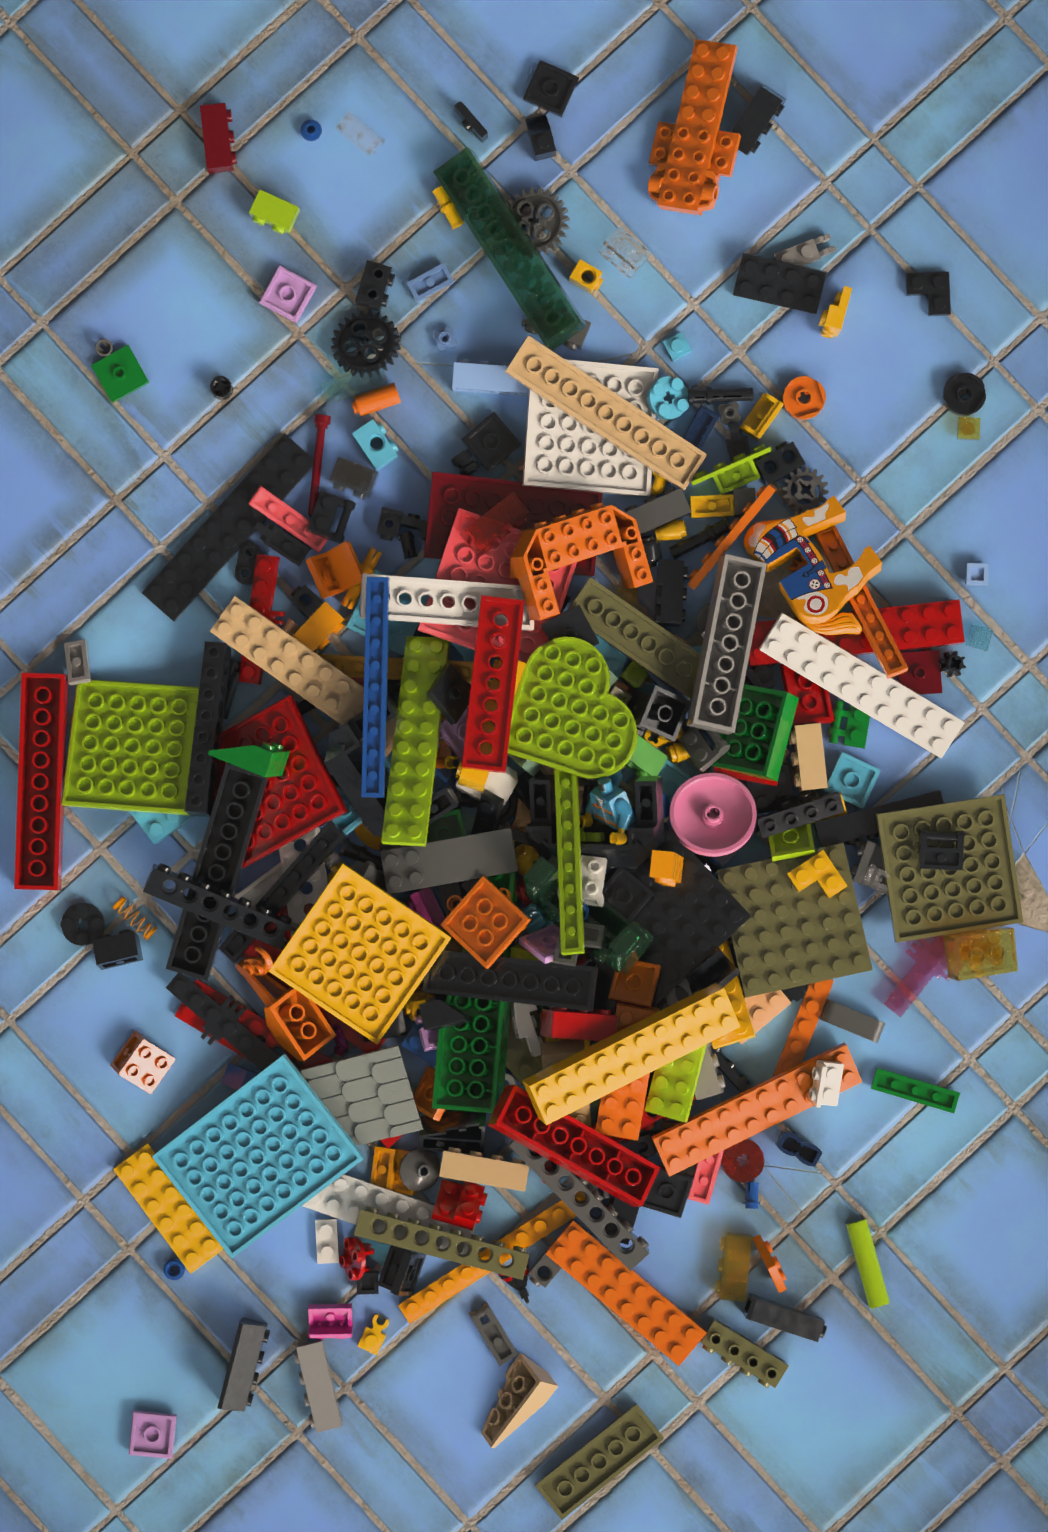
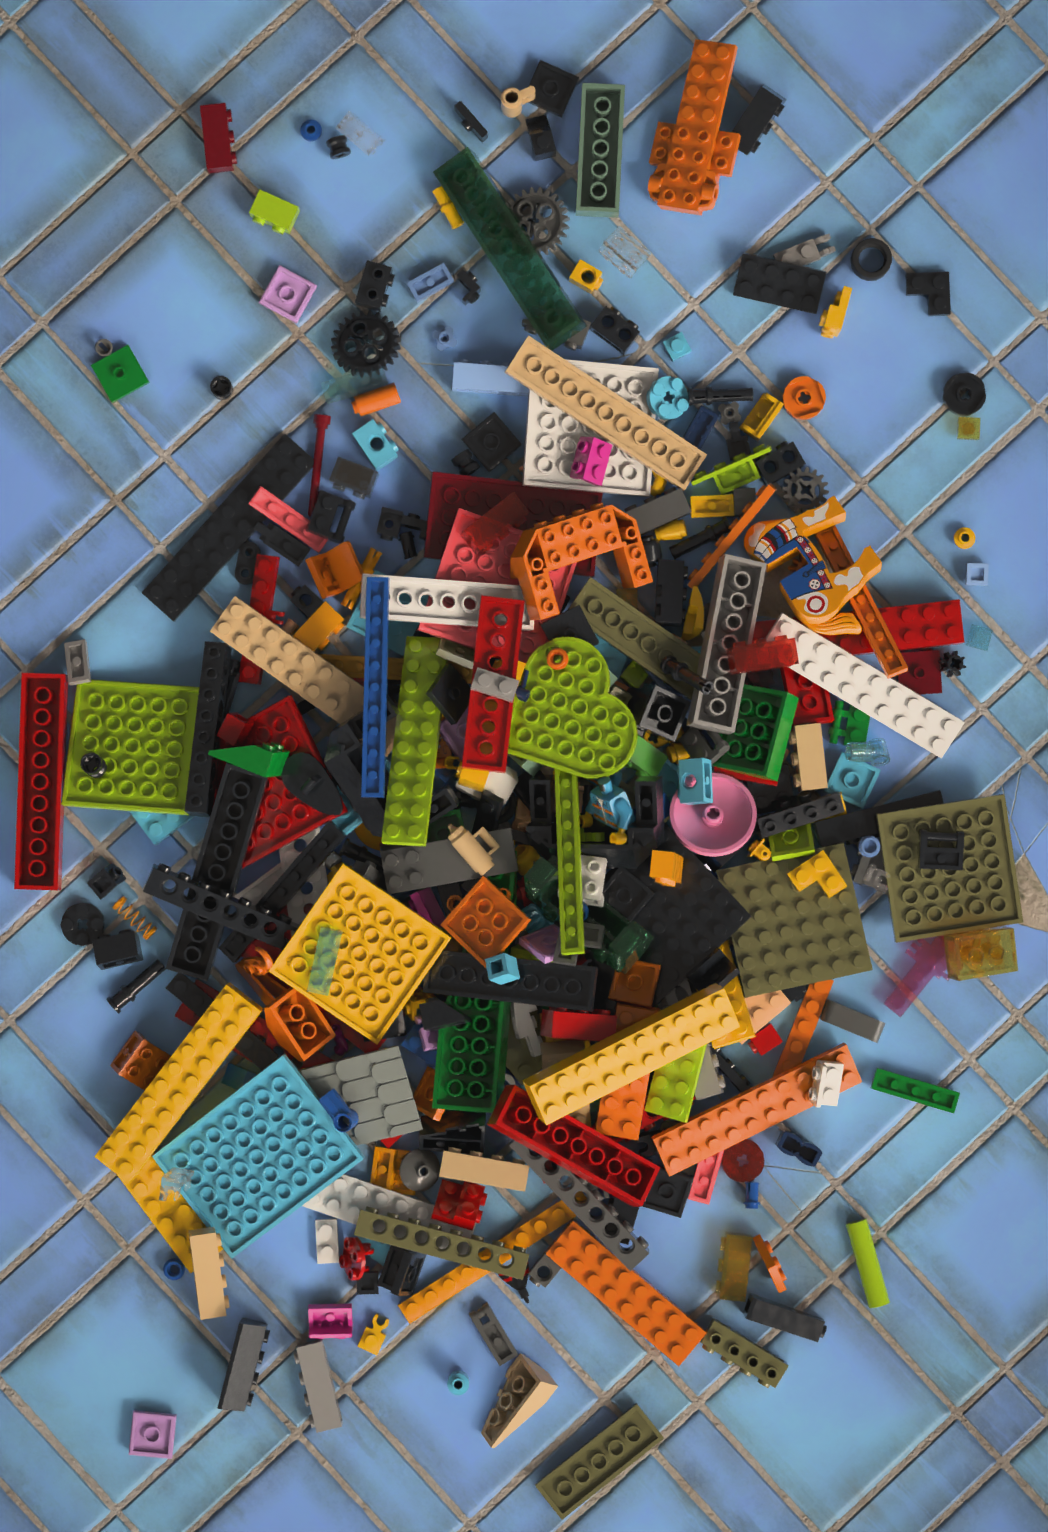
(89, 763): none -> black wheel
(106, 880): none -> black bracket
(129, 991): none -> black pin
(173, 1181): none -> clear hinge
(179, 1082): none -> yellow brick
(207, 1272): none -> tan brick
(234, 729): none -> red brick
(311, 783): none -> black shield
(324, 961): none -> clear light blue plate
(337, 1109): none -> blue piece
(338, 147): none -> black wheel
(456, 653): none -> olive plate
(458, 1376): none -> medium azure brick
(469, 281): none -> black bracket
(471, 849): none -> tan piece
(494, 684): none -> light grey plate
(502, 968): none -> medium azure brick
(513, 99): none -> tan piece
(521, 692): none -> dark blue hand
(557, 652): none -> orange plate
(591, 460): none -> dark pink bracket
(600, 150): none -> sand green brick
(611, 334): none -> black brick
(680, 671): none -> black pin
(694, 617): none -> yellow brick
(702, 790): none -> medium azure brick
(759, 850): none -> yellow hinge
(762, 655): none -> clear red brick
(765, 1040): none -> red brick
(869, 846): none -> medium blue plate
(872, 751): none -> clear light blue piece
(881, 246): none -> black tyre
(958, 541): none -> yellow plate

